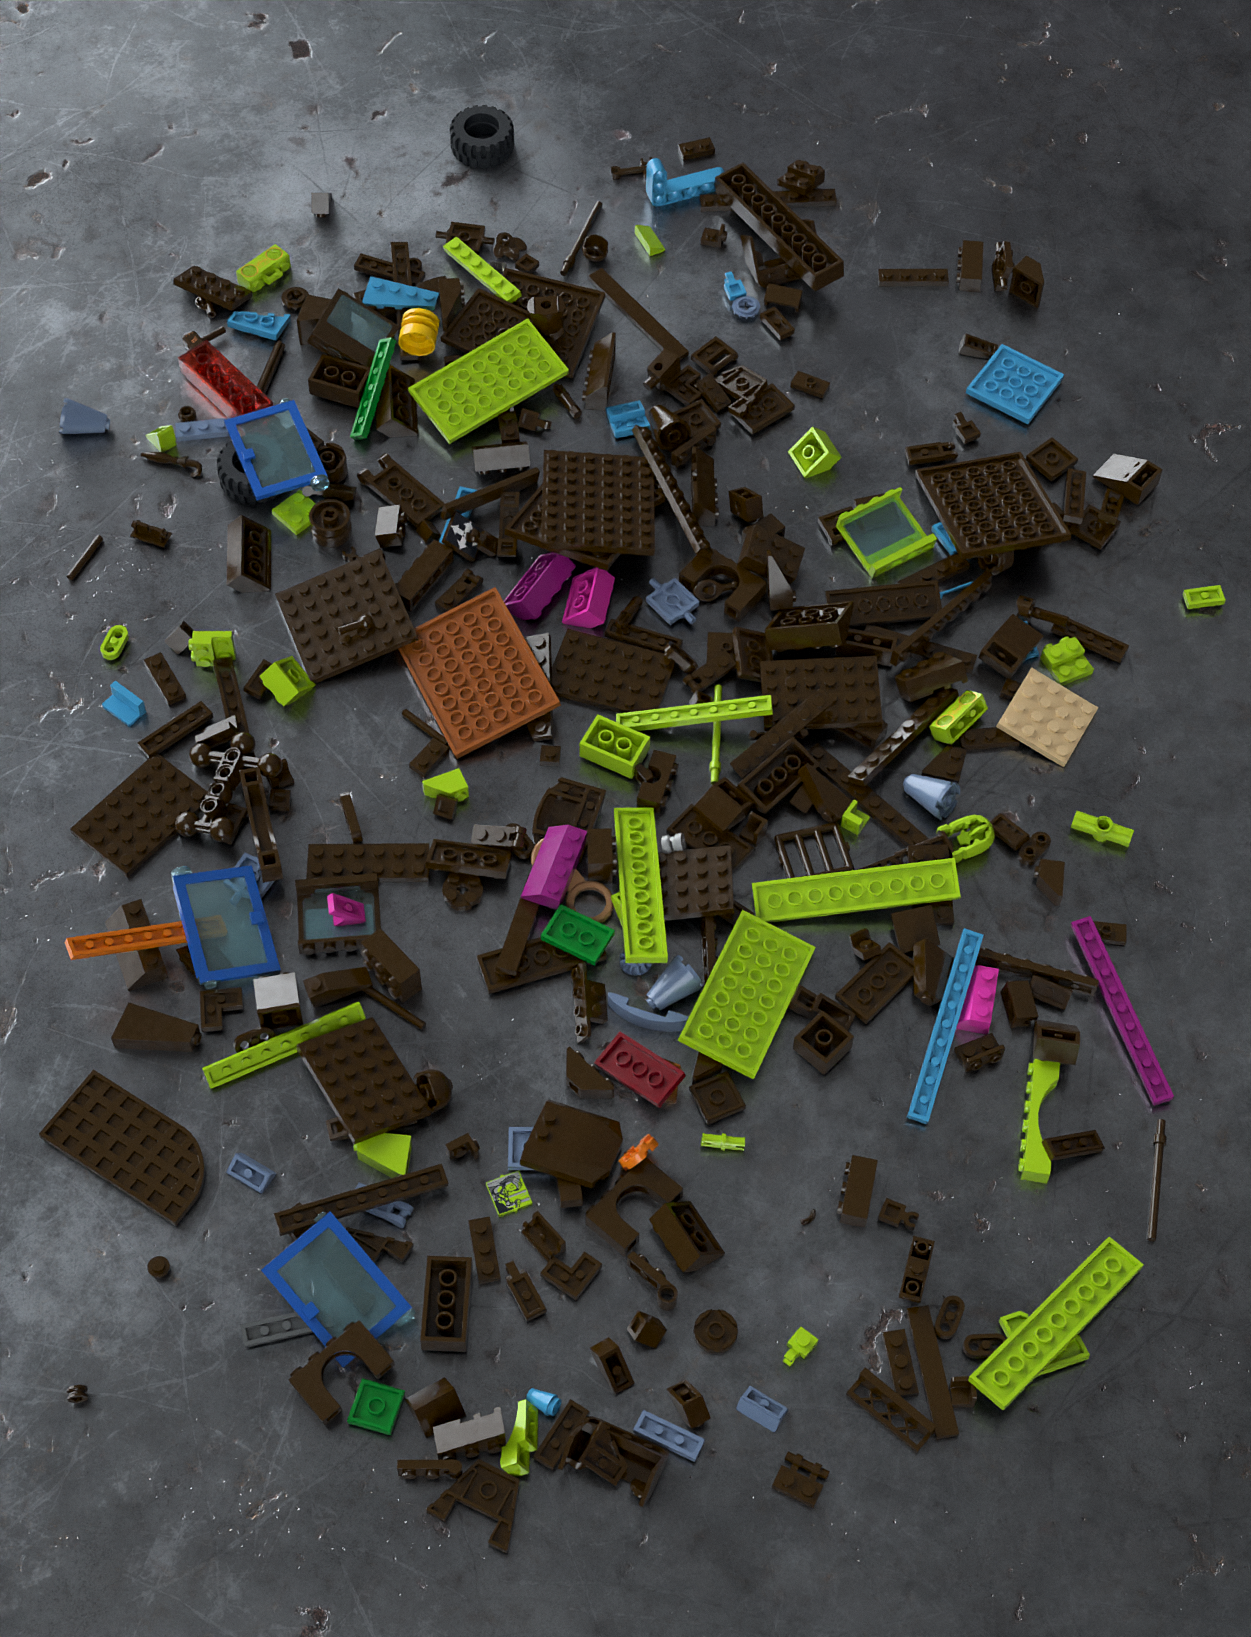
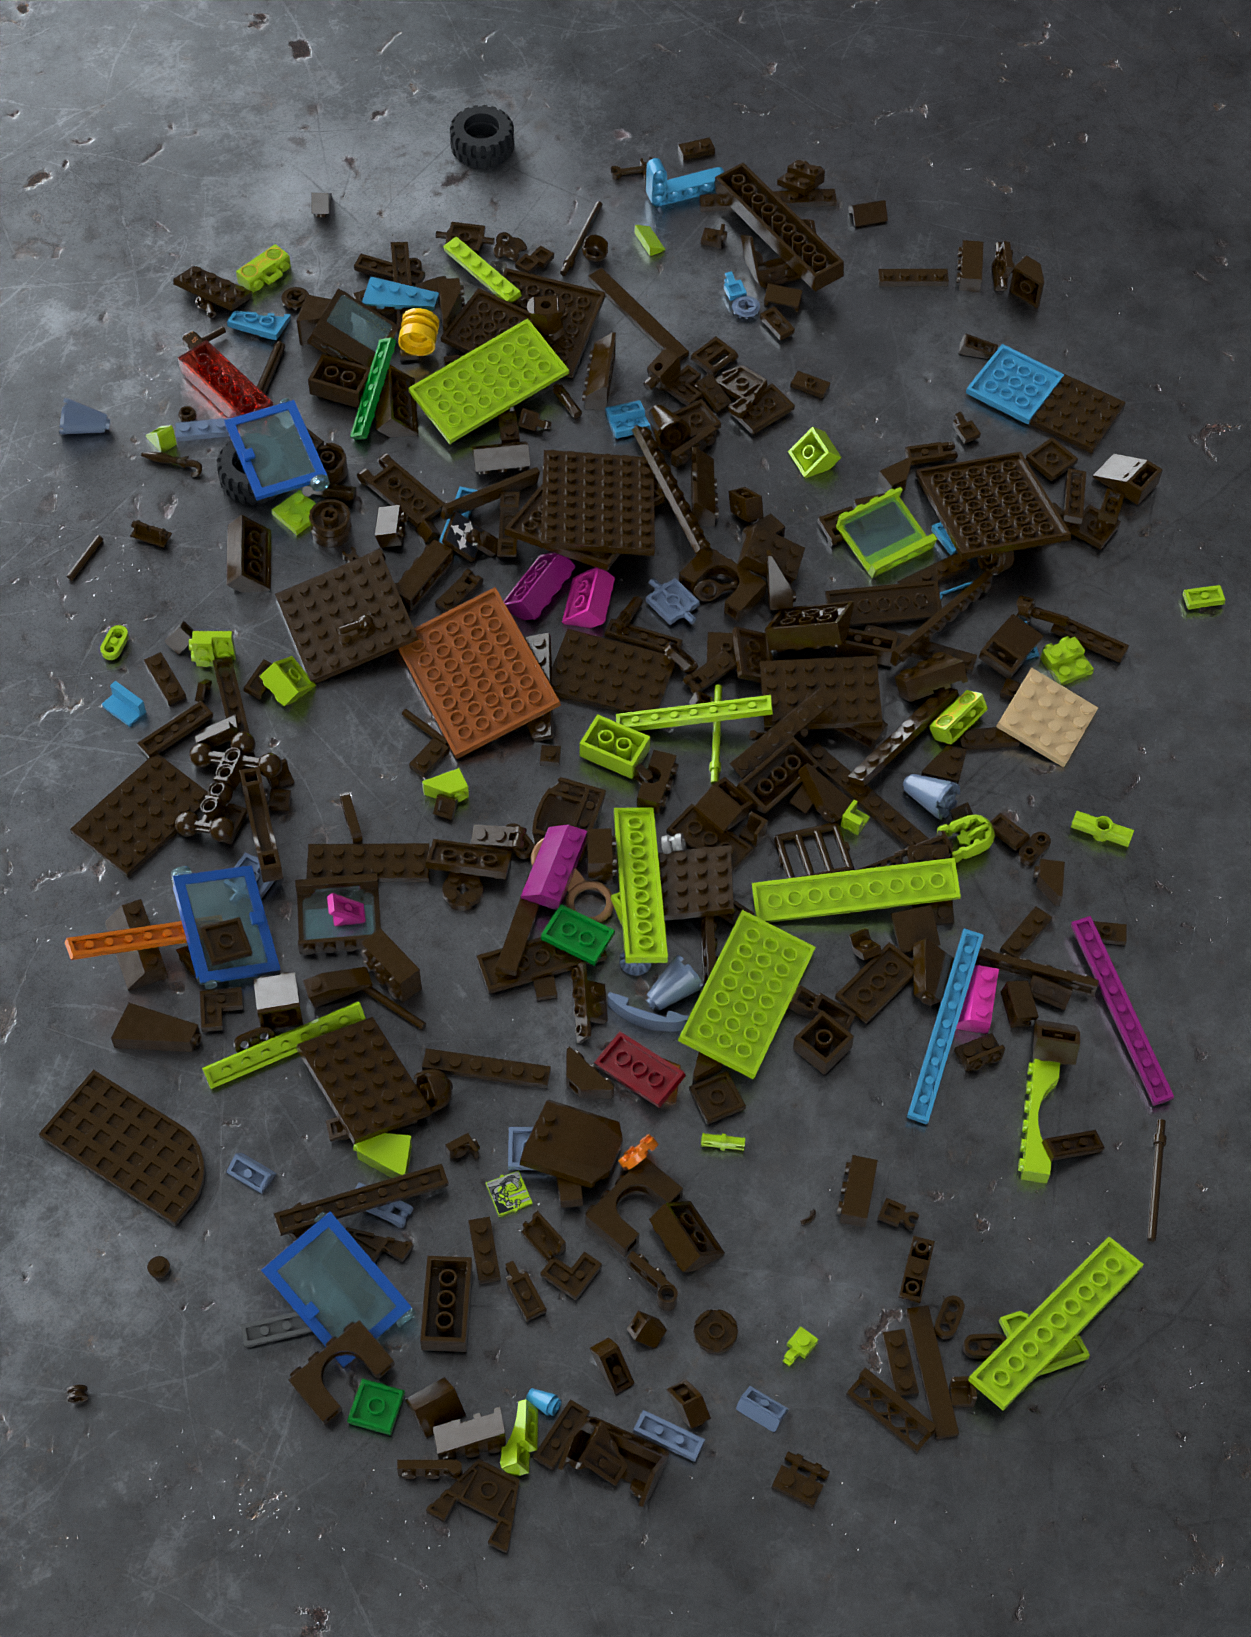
(201, 689): none -> dark brown tile
(225, 941): none -> dark brown plate
(487, 1068): none -> dark brown plate
(543, 255): none -> dark brown plate
(545, 988): none -> dark brown tile
(869, 212): none -> dark brown panel
(895, 475): none -> dark brown slope
(960, 811): none -> dark brown plate
(1026, 933): none -> dark brown plate
(1078, 413): none -> dark brown plate

